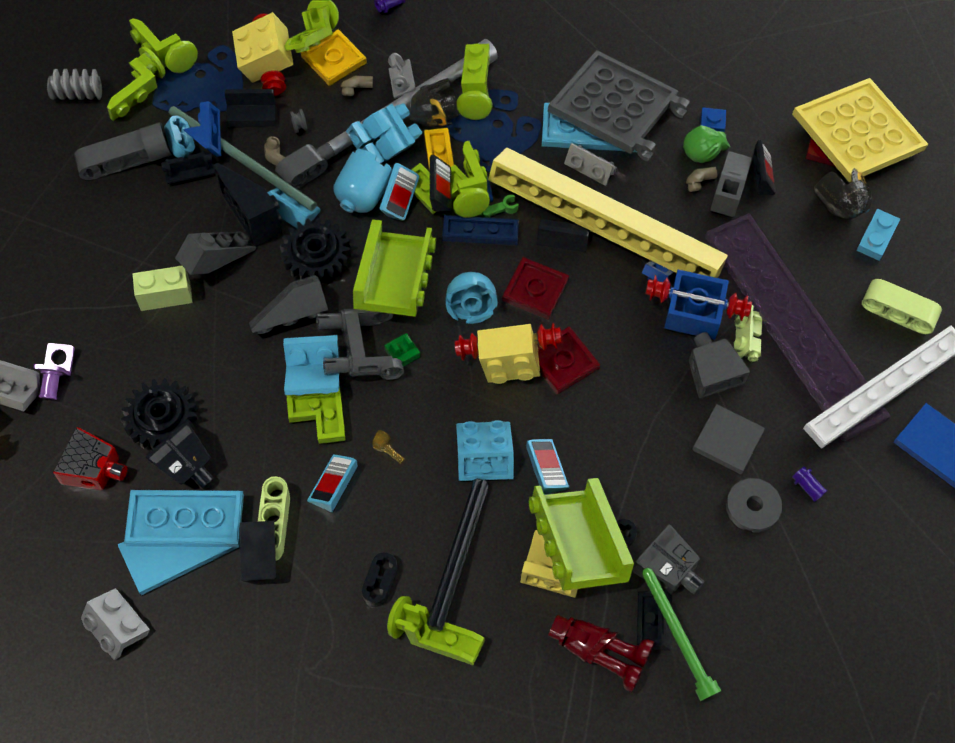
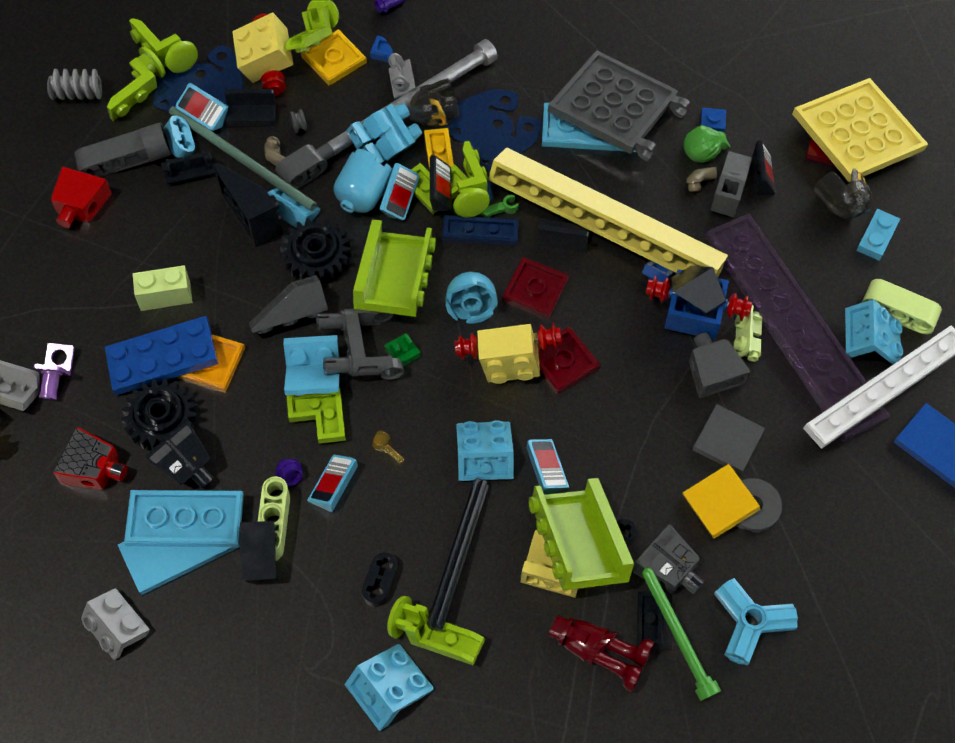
(78, 196): none -> red torso
(161, 355): none -> blue plate
(202, 107): none -> slope
(209, 130): blue slope -> none
(209, 251): dark grey slope -> none
(219, 375): none -> light orange tile
(290, 471): none -> dark purple plate
(356, 82): dark tan arm -> none
(381, 49): none -> blue tile
(387, 685): none -> medium azure bracket
(475, 101): lime piece -> none
(589, 164): light grey hinge -> none
(699, 287): none -> black slope
(721, 501): none -> yellow tile
(745, 636): none -> medium azure piece
(809, 483): dark purple pin -> none
(873, 329): none -> medium azure bracket

